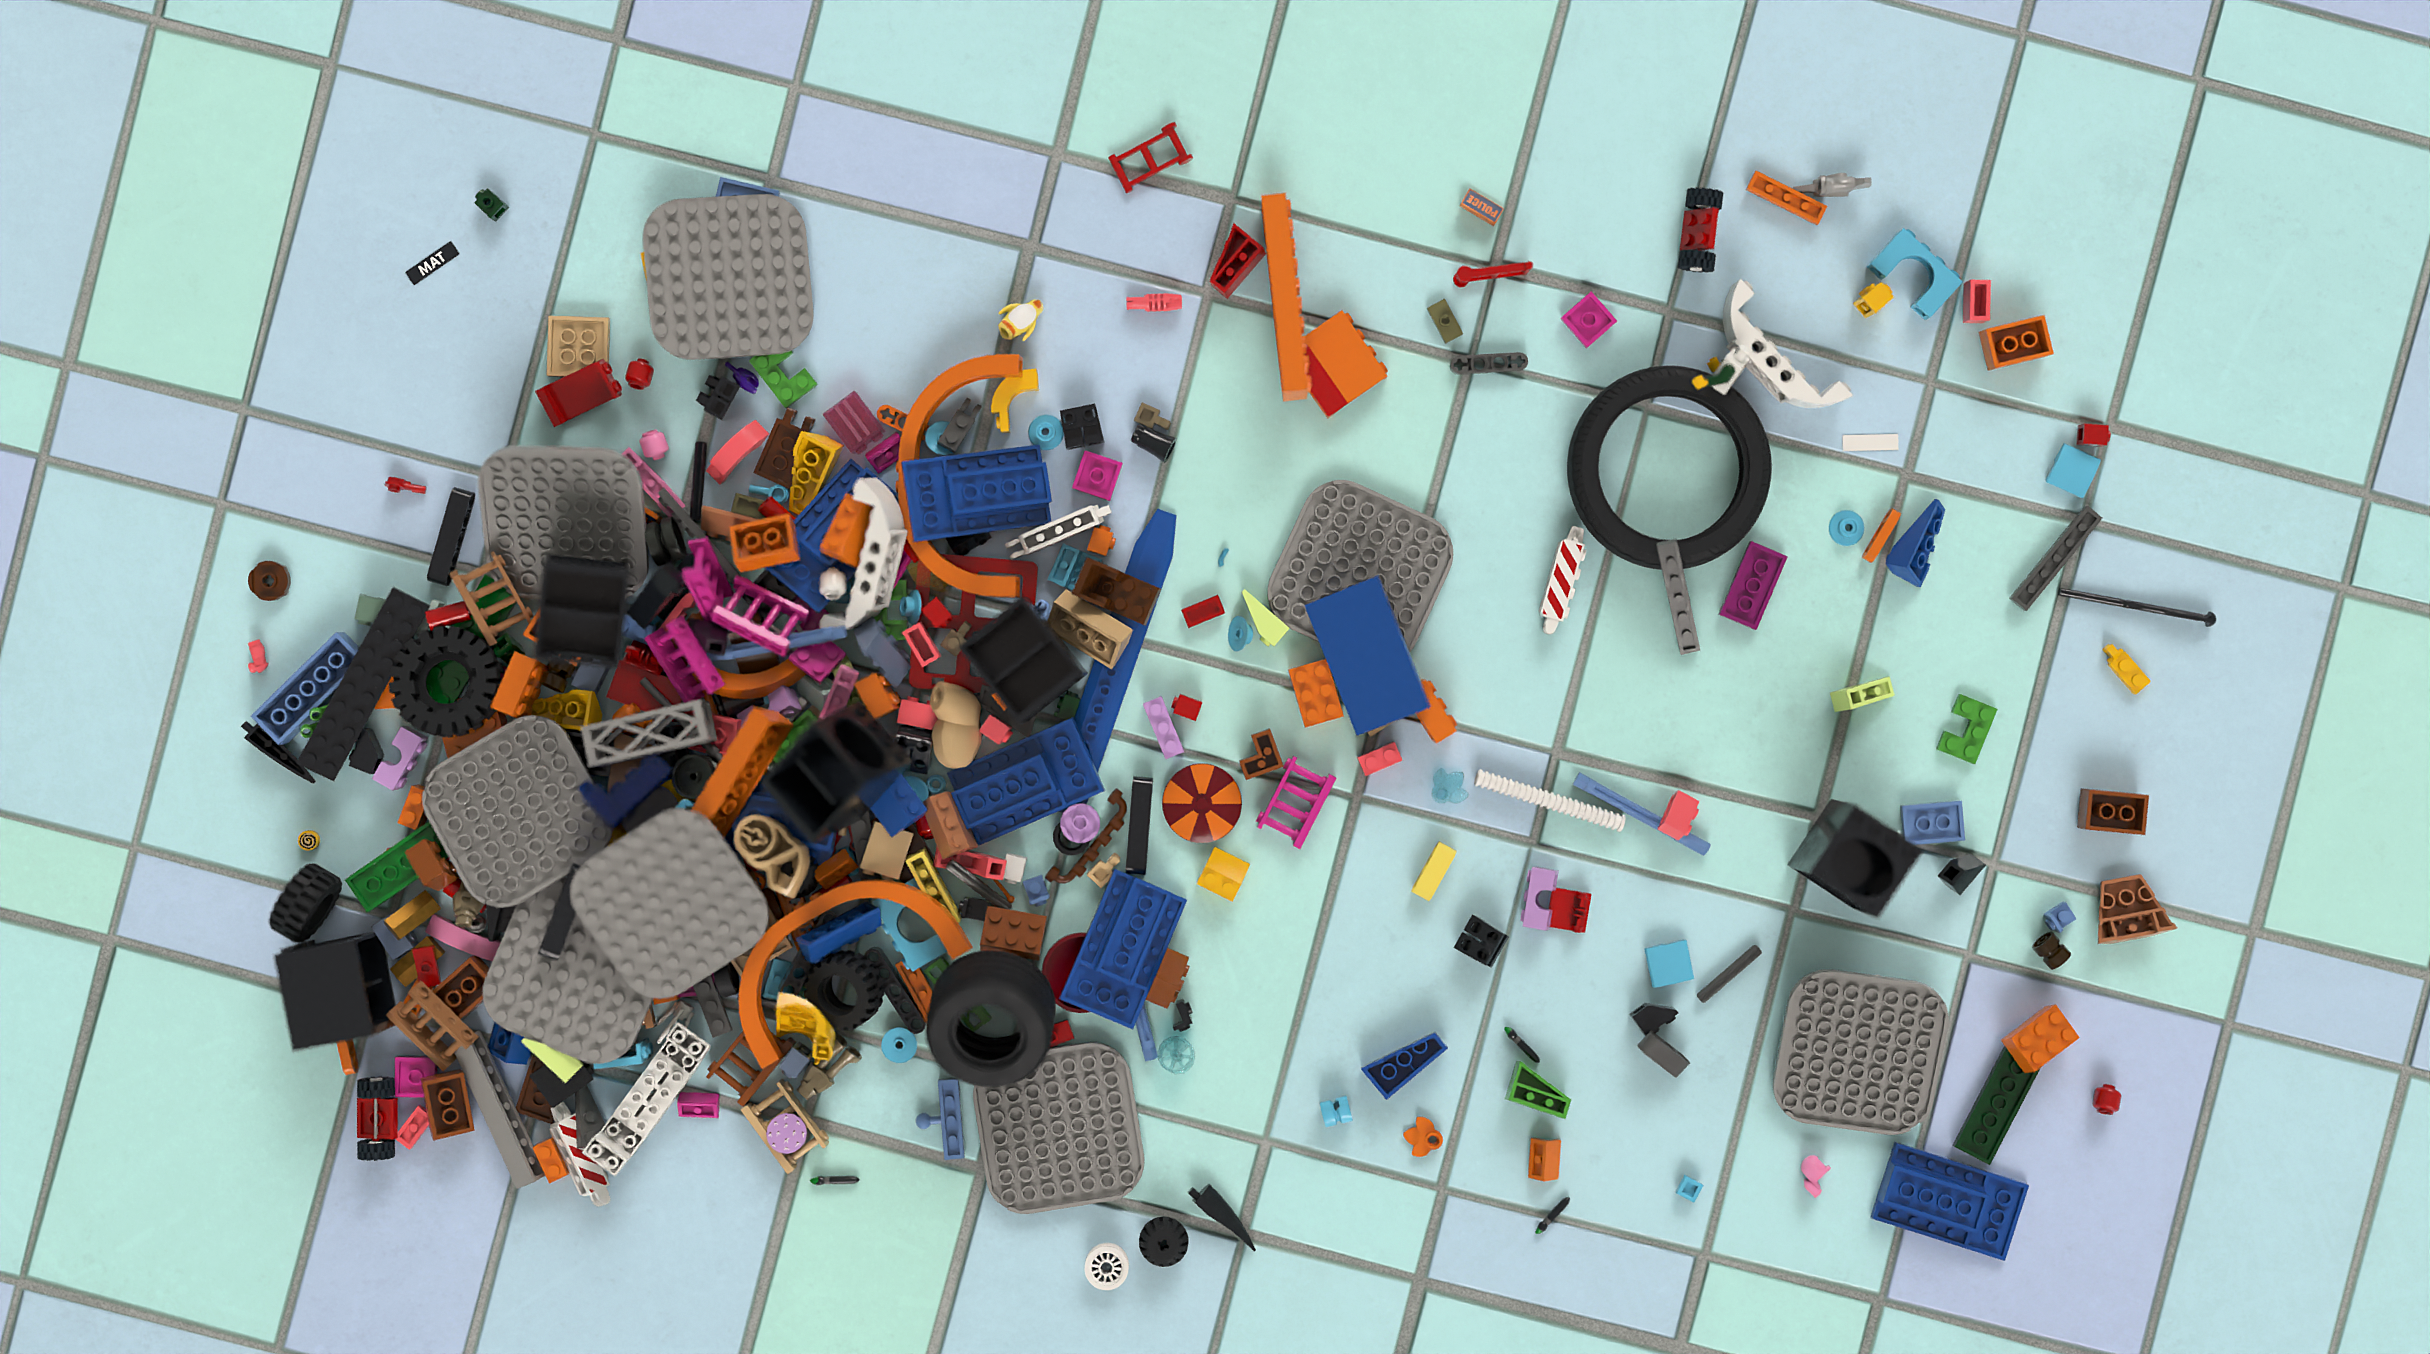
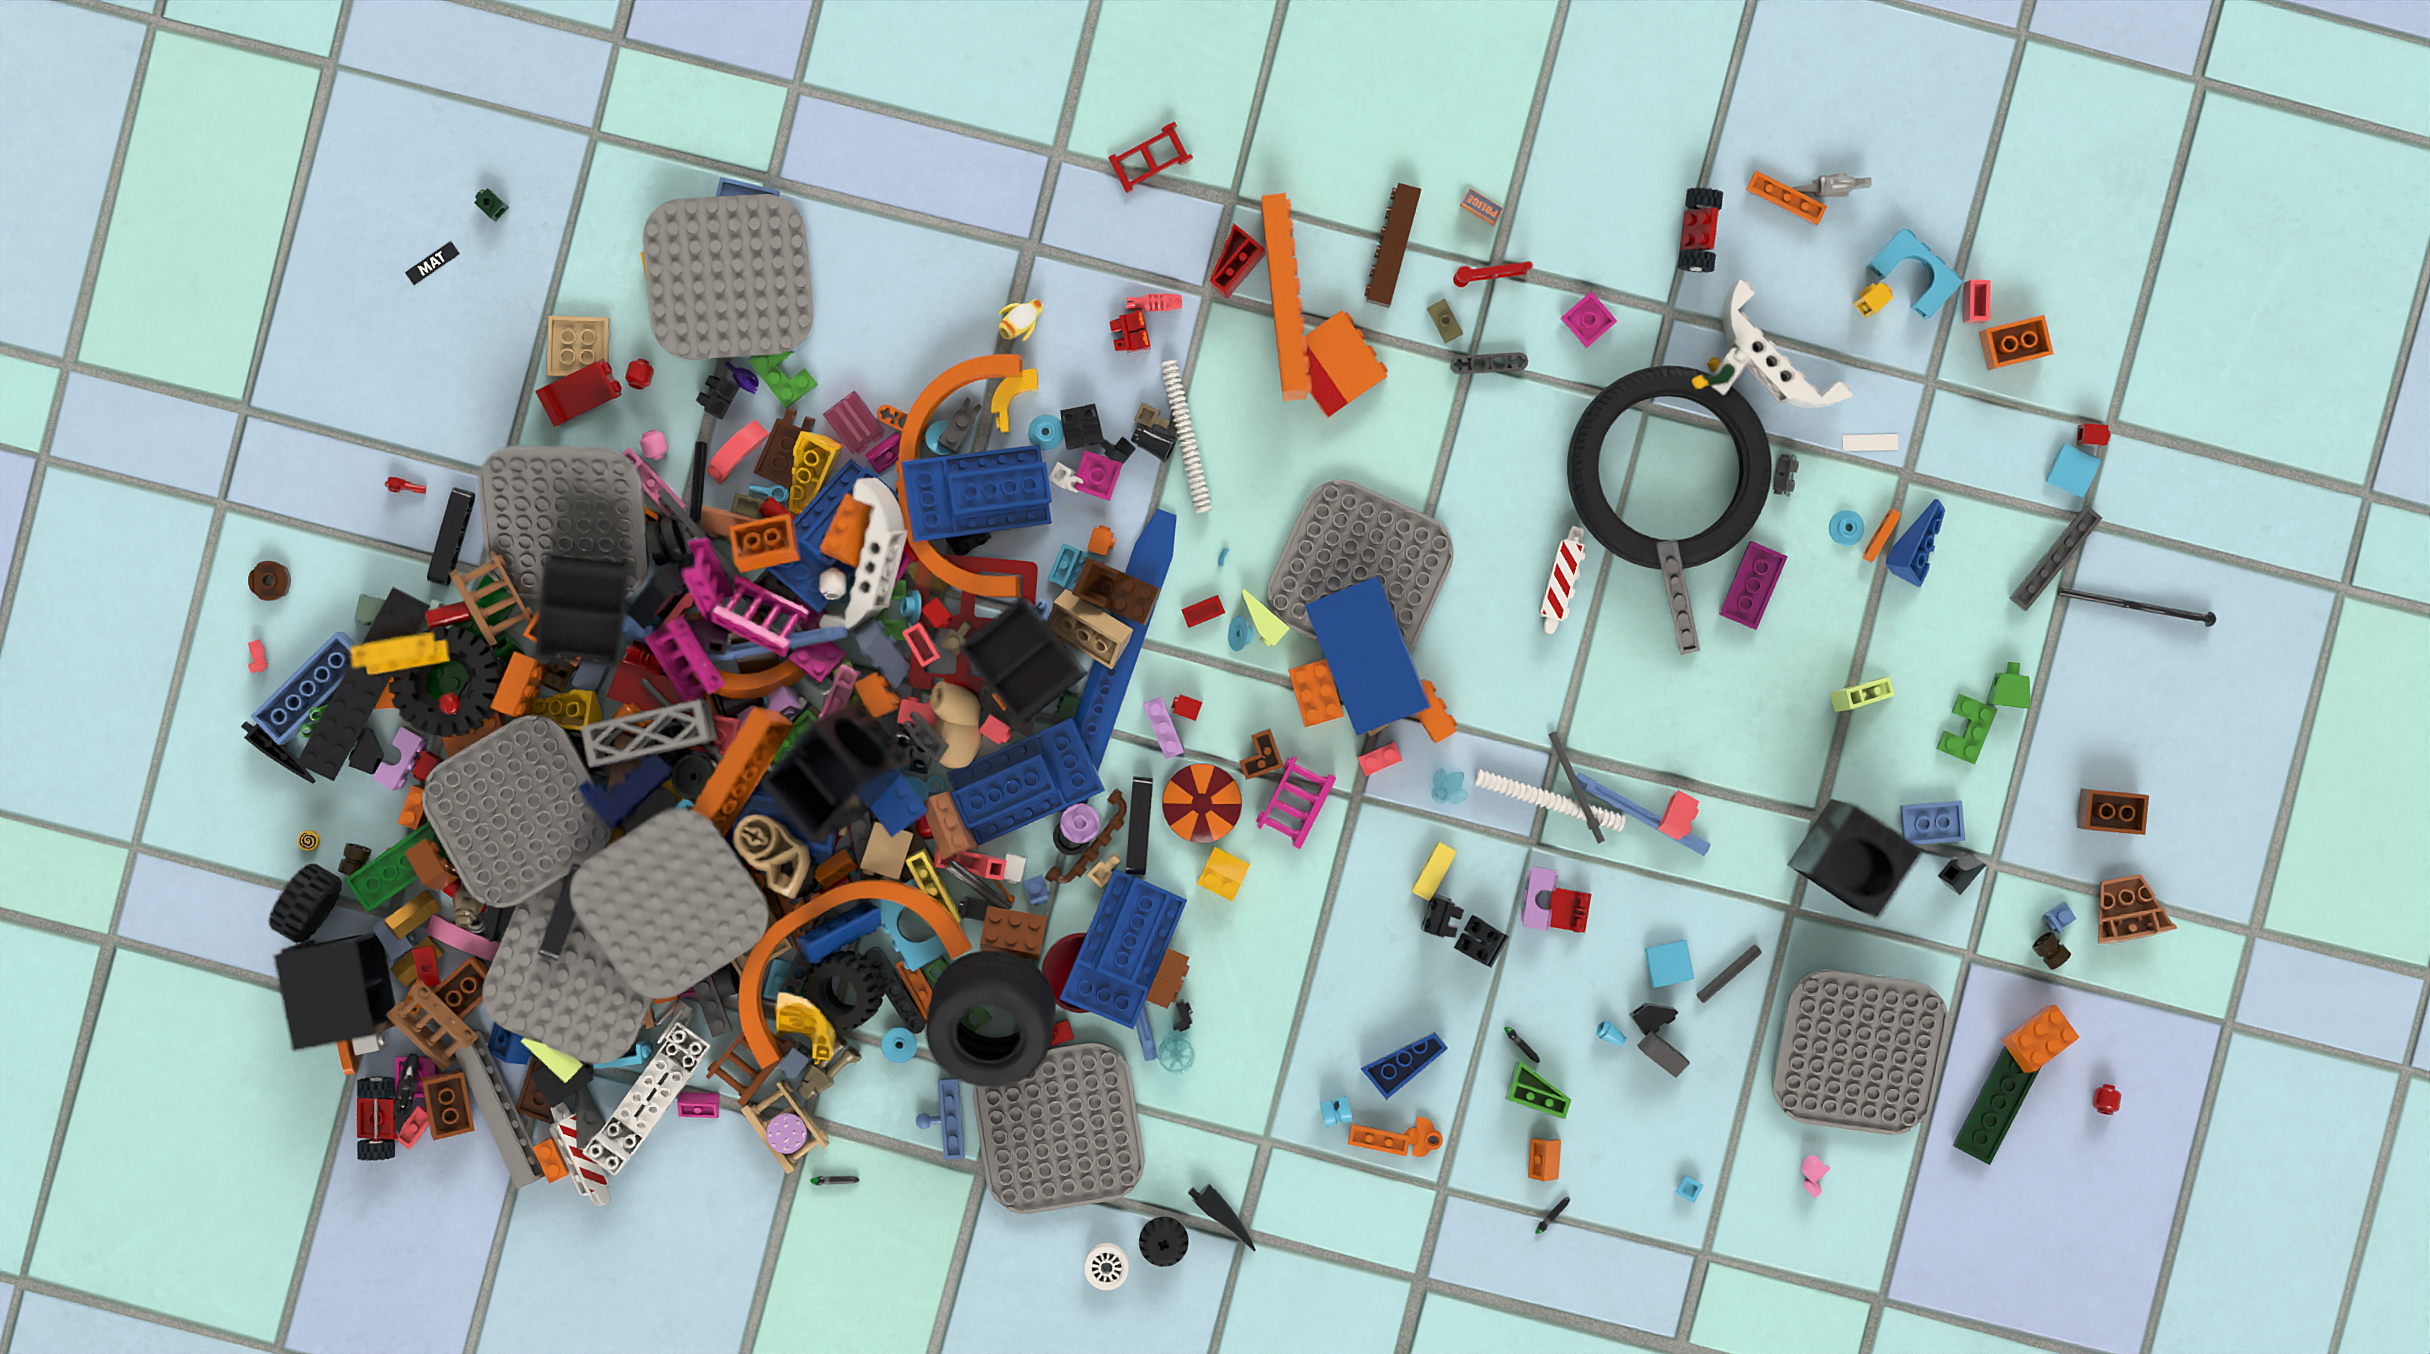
(355, 858): none -> dark brown wheel
(369, 1044): none -> white brick
(400, 654): none -> yellow fence
(405, 1091): none -> black animal
(425, 764): none -> red brick
(449, 703): none -> red plate
(926, 736): none -> dark grey hinge
(1059, 530): white hinge -> none
(1064, 477): none -> white plate
(1120, 451): none -> black bracket
(1128, 324): none -> red hips
(1186, 436): none -> white piece
(1379, 1139): none -> orange plate
(1393, 245): none -> reddish brown brick
(1439, 915): none -> black hips
(1593, 823): none -> dark grey bar
(1609, 1033): none -> medium azure cone
(1787, 467): none -> dark grey hinge
(1949, 1201): blue piece -> none
(2010, 688): none -> bright green torso
(2126, 669): yellow hinge -> none

